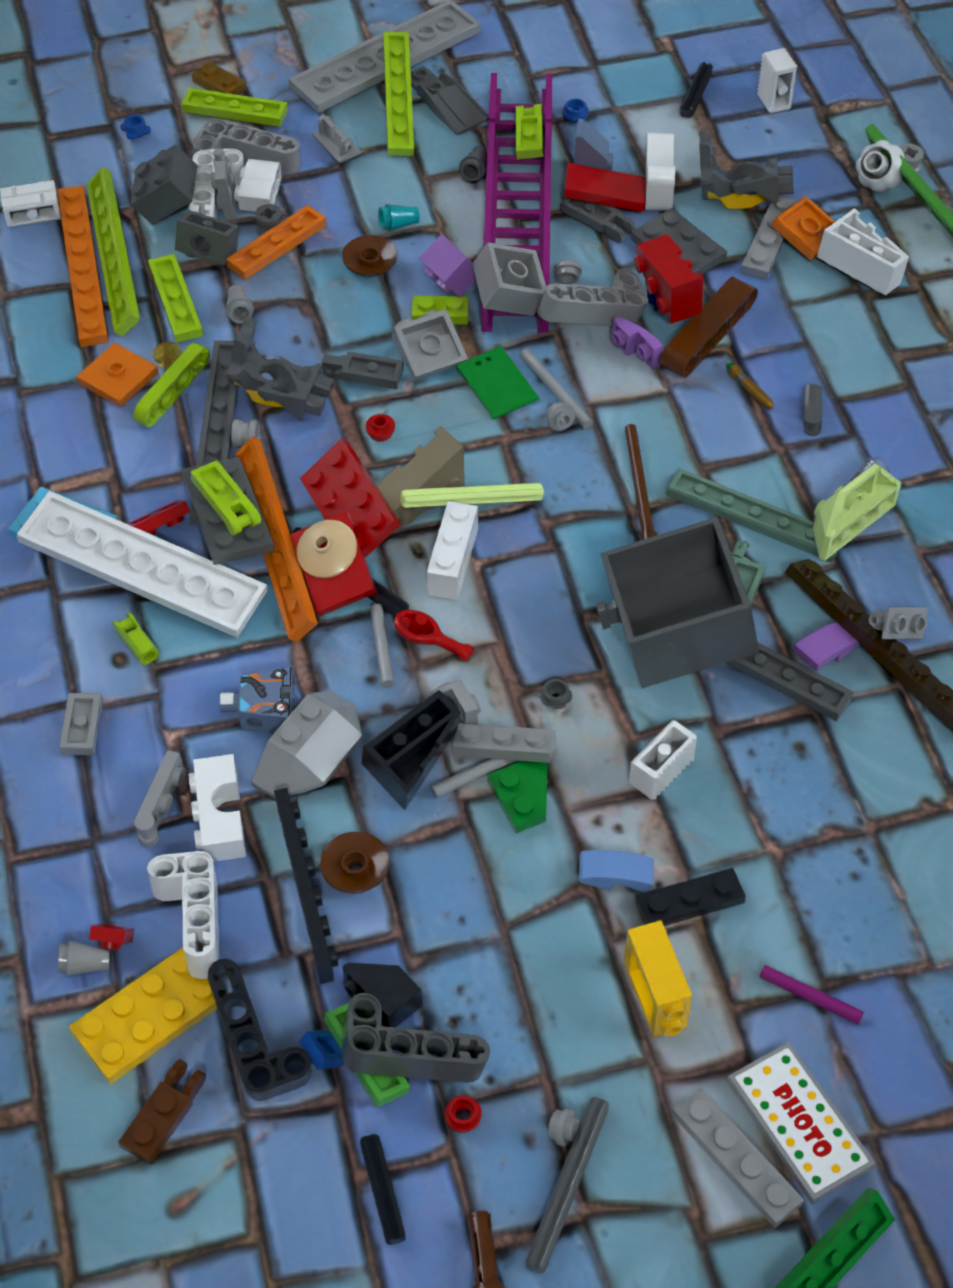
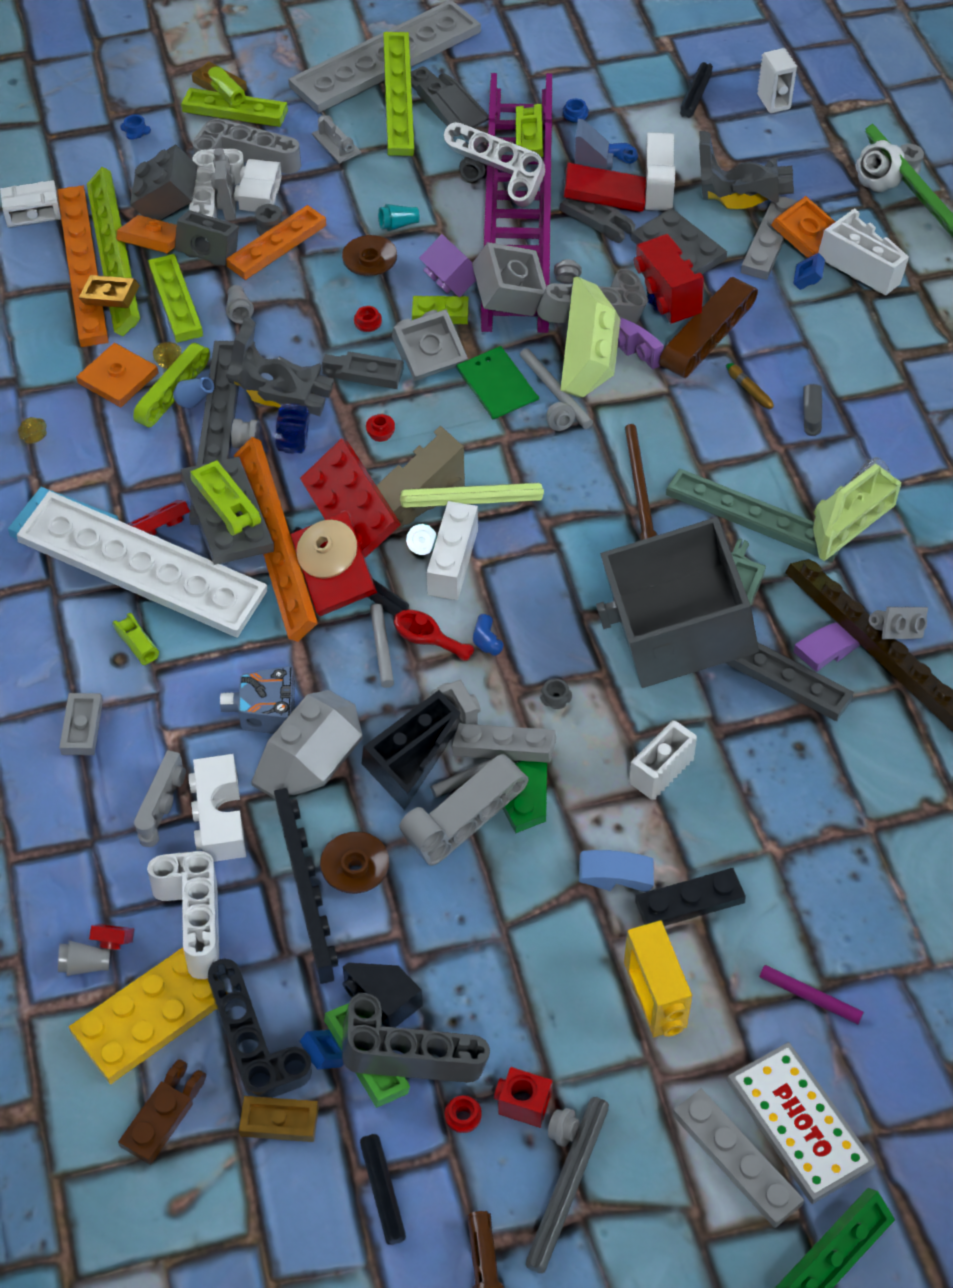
(32, 430): none -> clear yellow plate
(109, 291): none -> pearl gold plate
(148, 233): none -> orange plate
(192, 391): none -> medium blue cone
(226, 86): none -> lime bar
(278, 1118): none -> pearl gold plate
(292, 428): none -> clear blue gear
(367, 319): none -> red plate
(421, 539): none -> wheel
(464, 811): none -> light grey beam
(484, 638): none -> blue arm
(493, 155): none -> white beam
(531, 1110): none -> red brick
(589, 340): none -> yellowish green wedge
(624, 152): none -> blue arm
(809, 271): none -> blue plate

